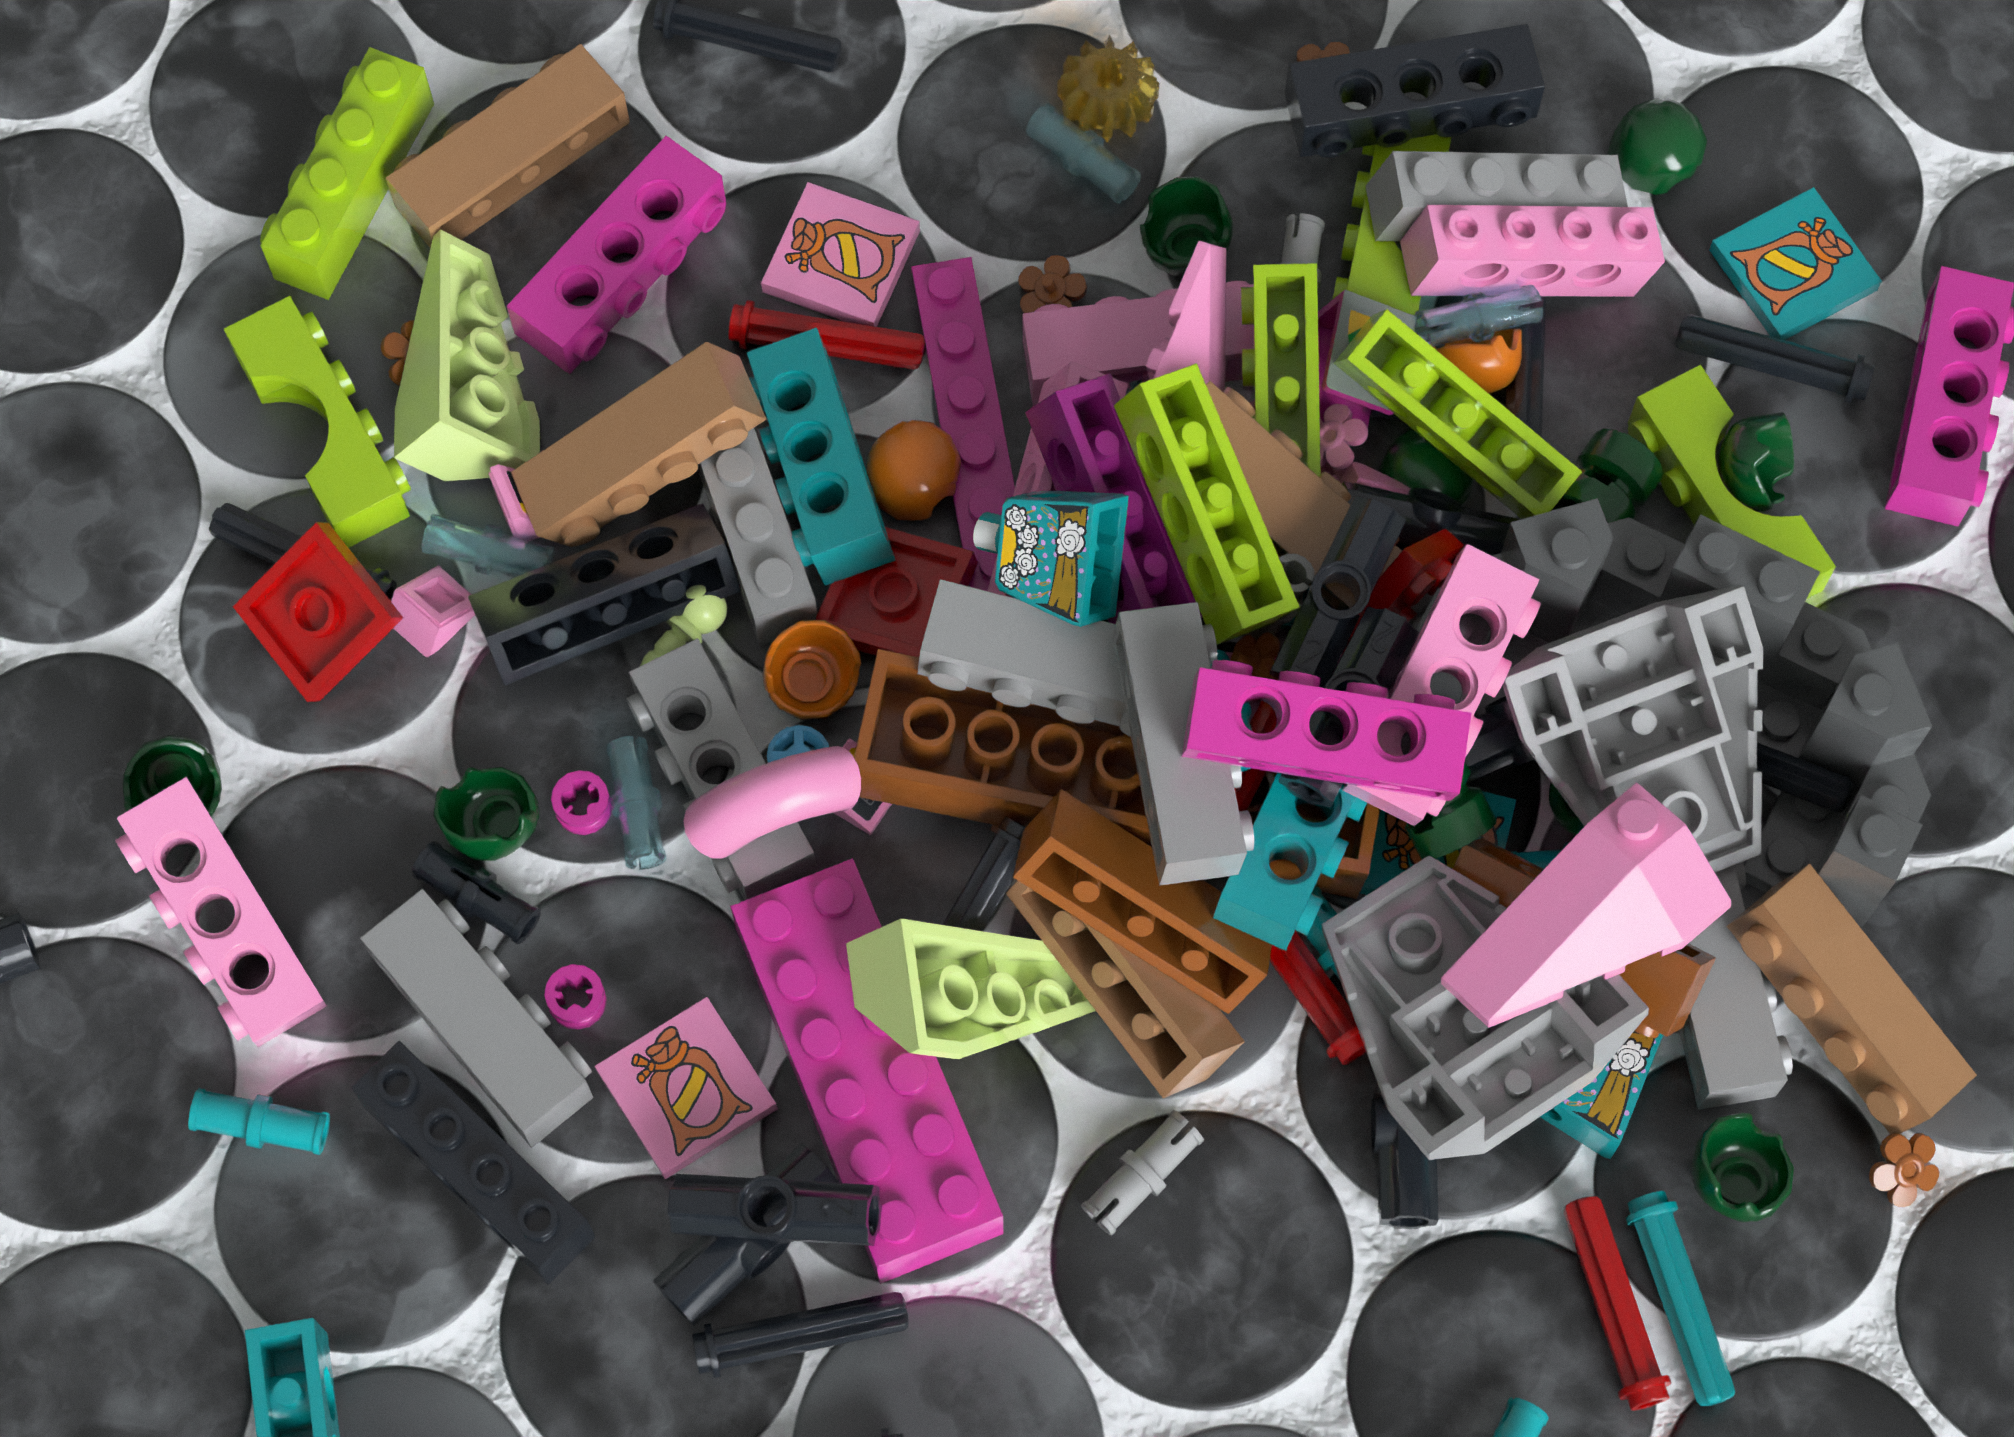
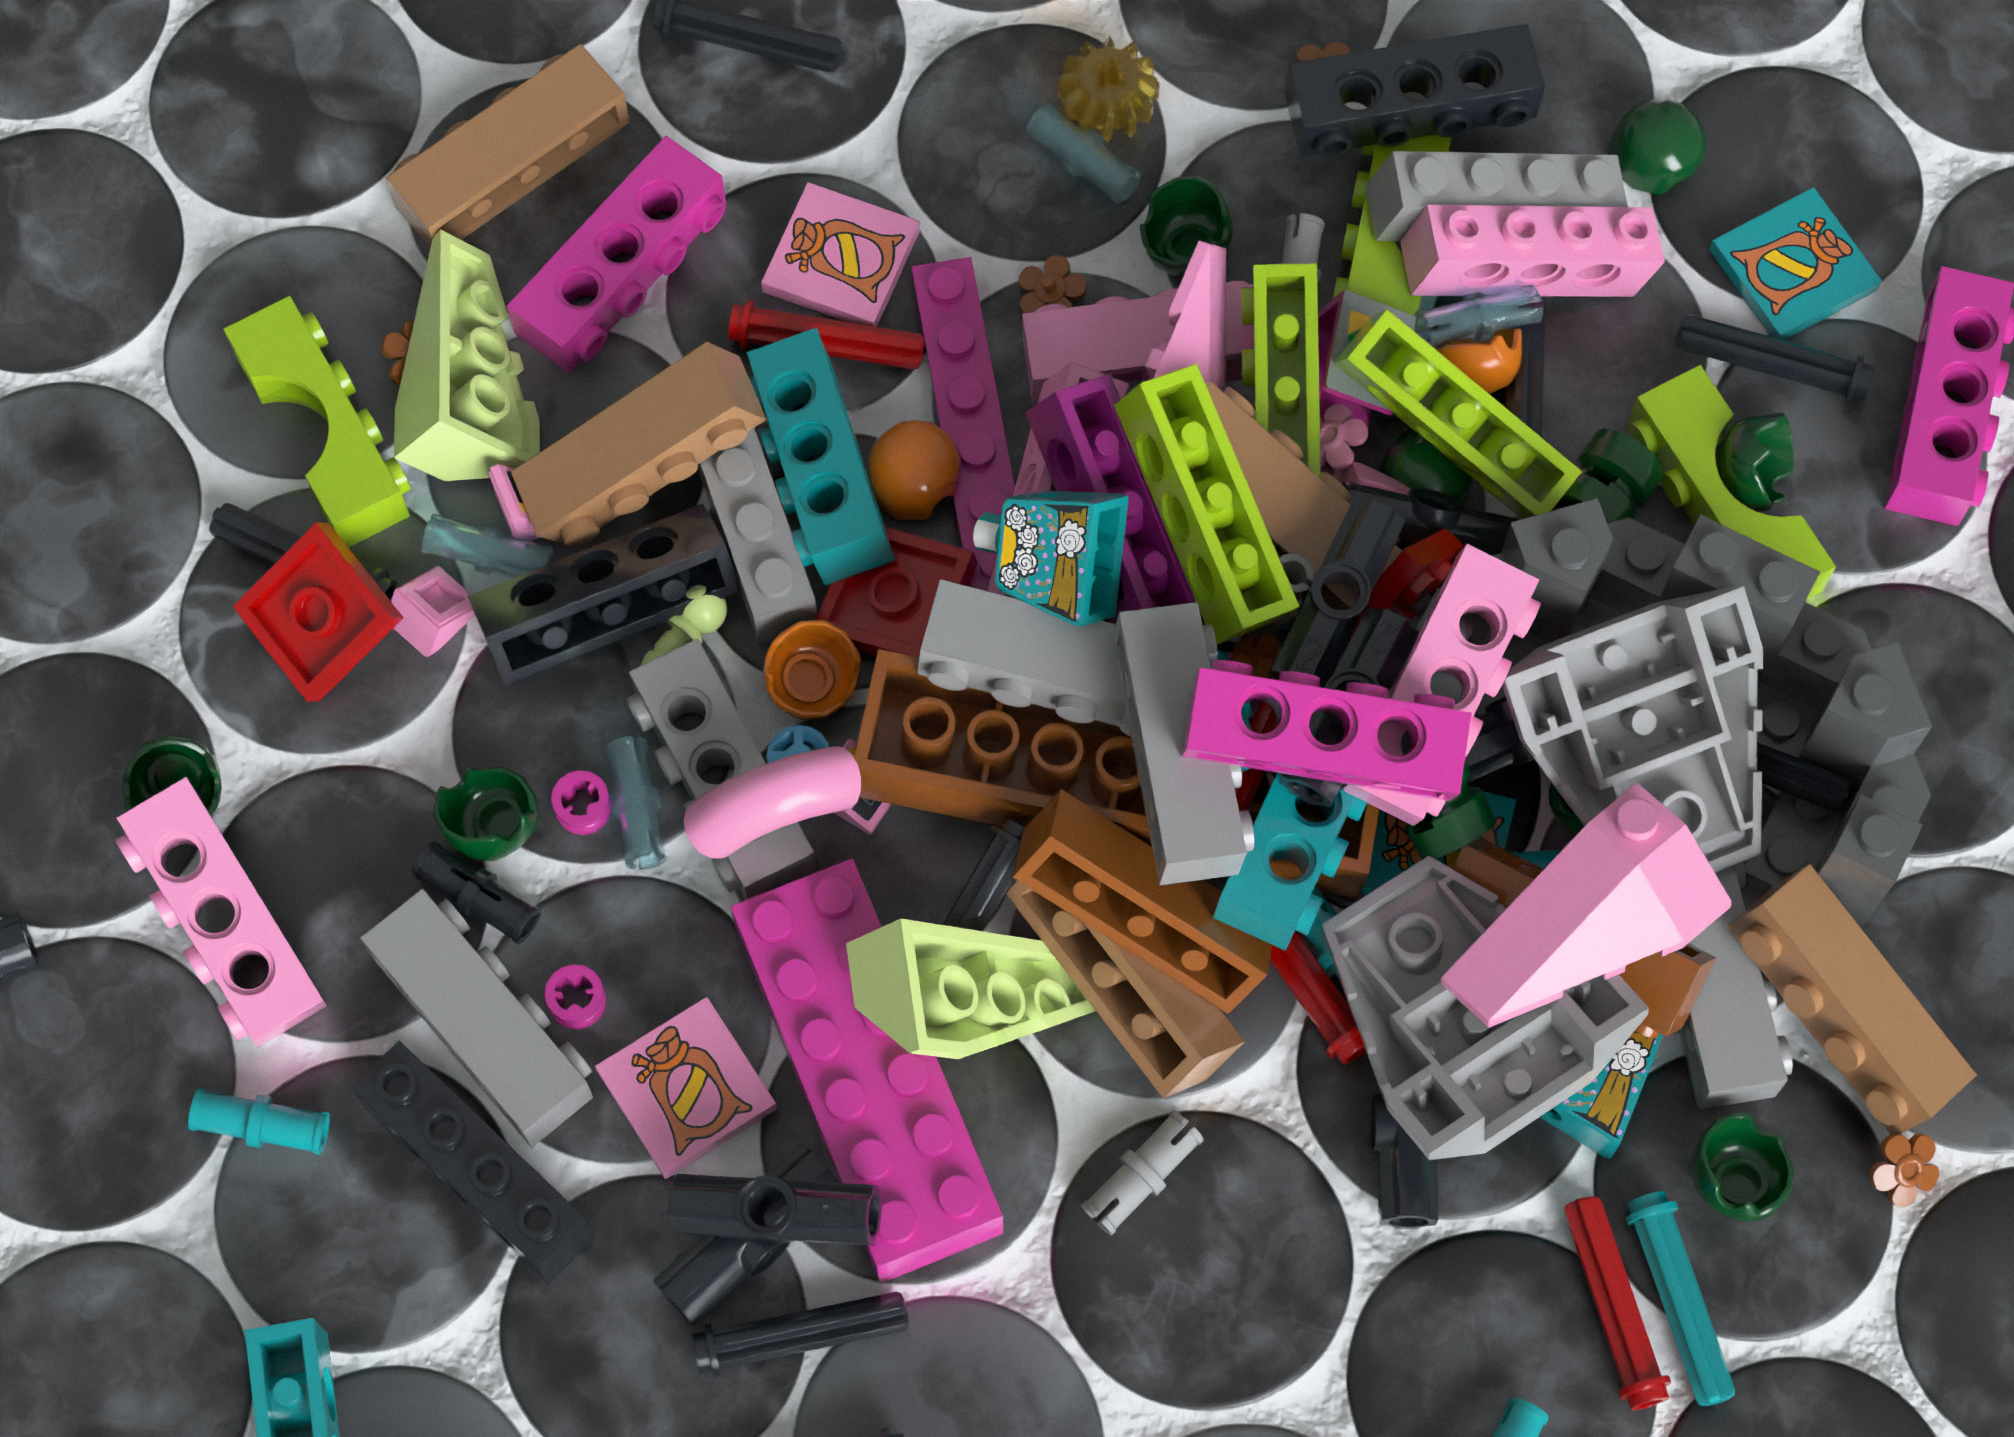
(346, 173): lime brick -> none

